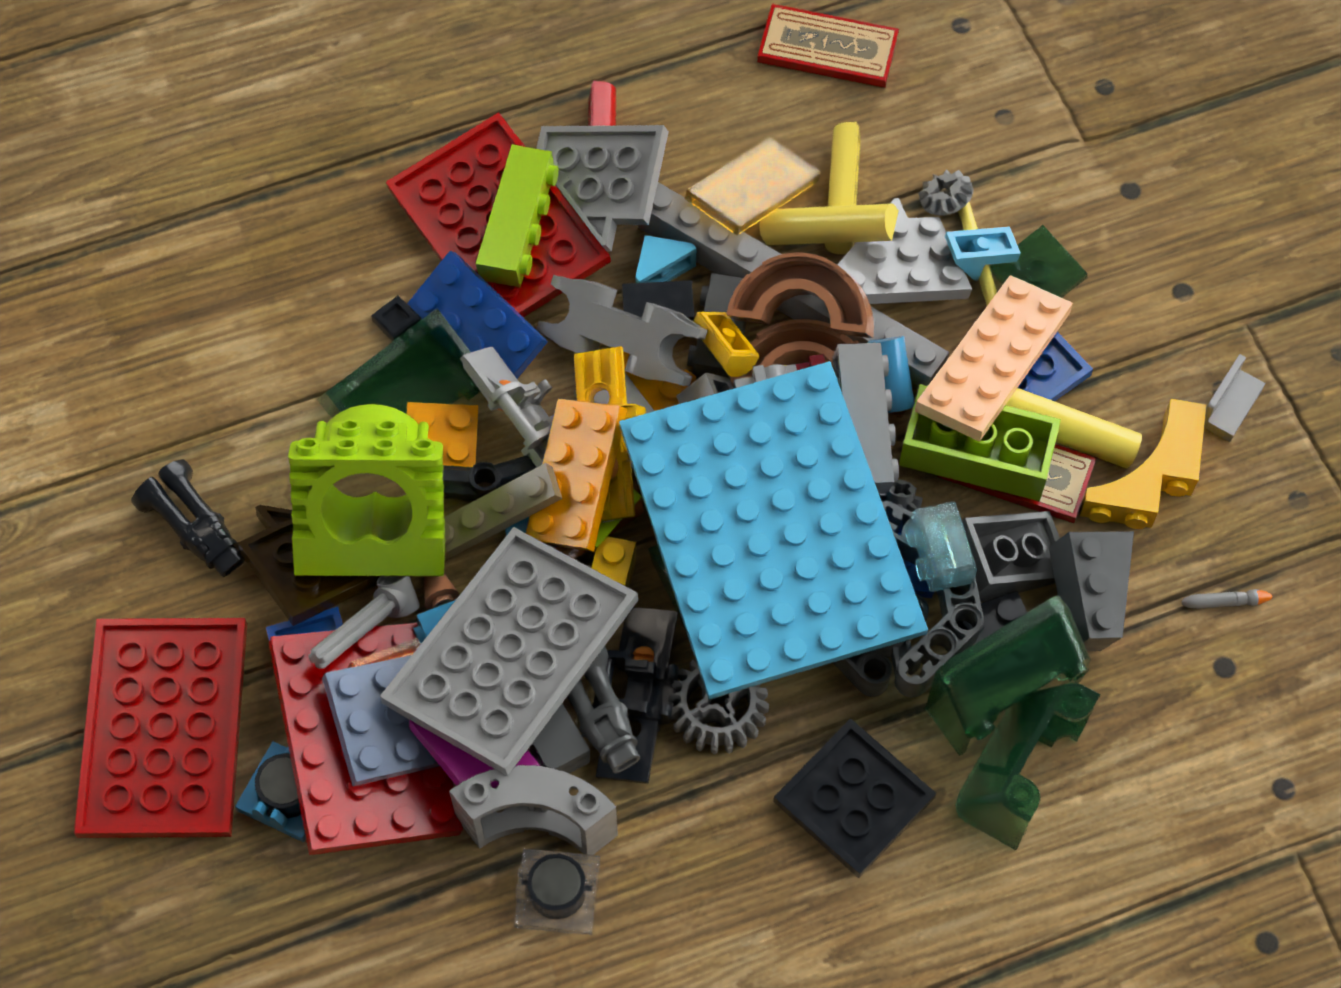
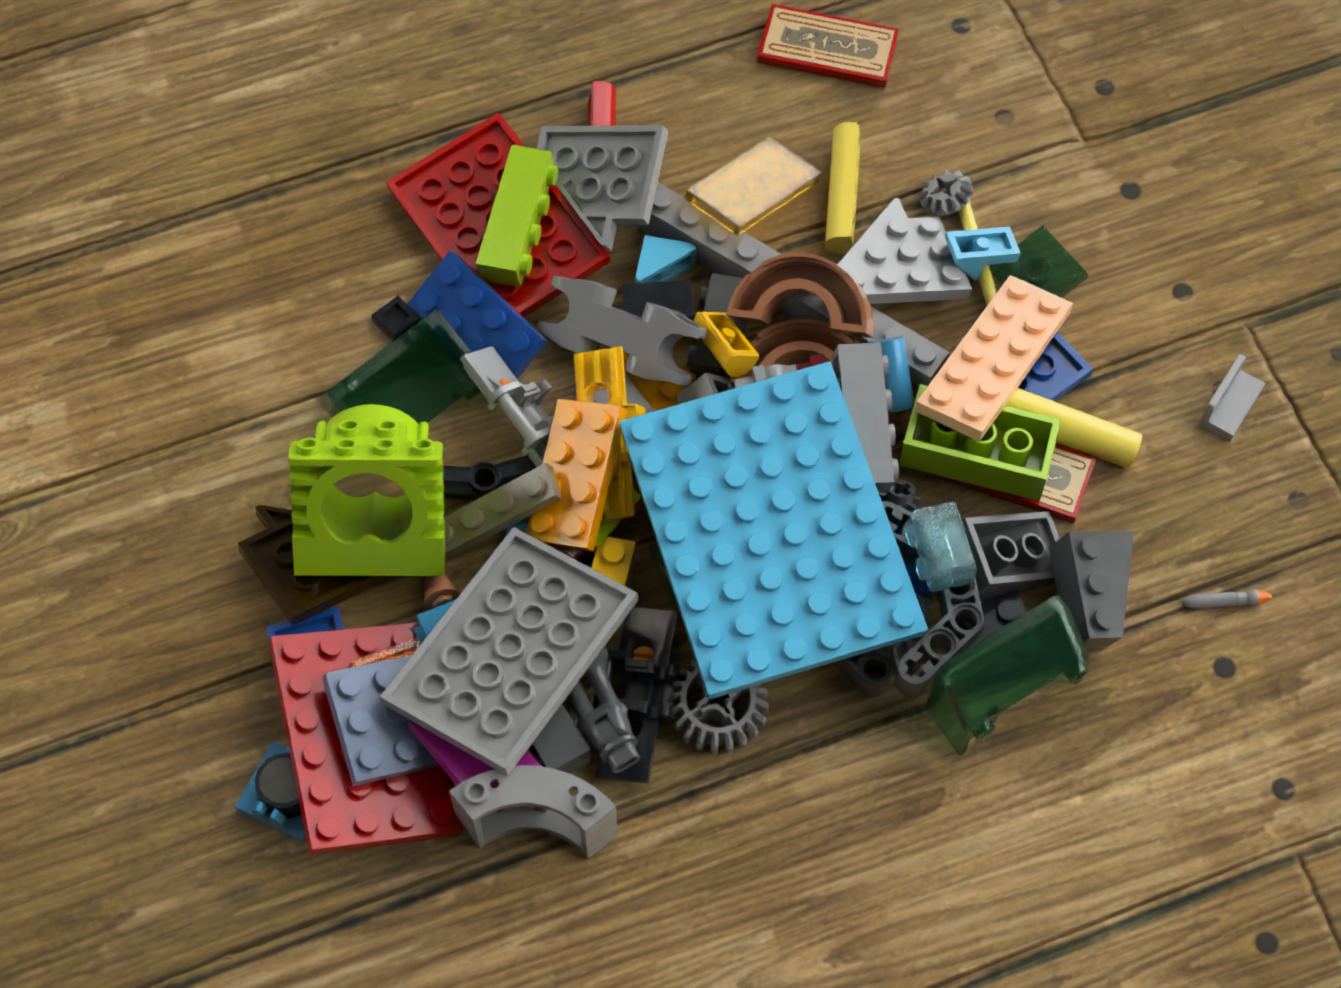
(162, 728): red plate -> none
(205, 536): black piece -> none
(392, 598): light grey axle -> none
(452, 426): light orange plate -> none
(557, 889): piece -> none
(829, 224): light yellow brick -> none
(854, 797): black plate -> none
(995, 793): clear green windscreen -> none
(1170, 468): yellow arch -> none

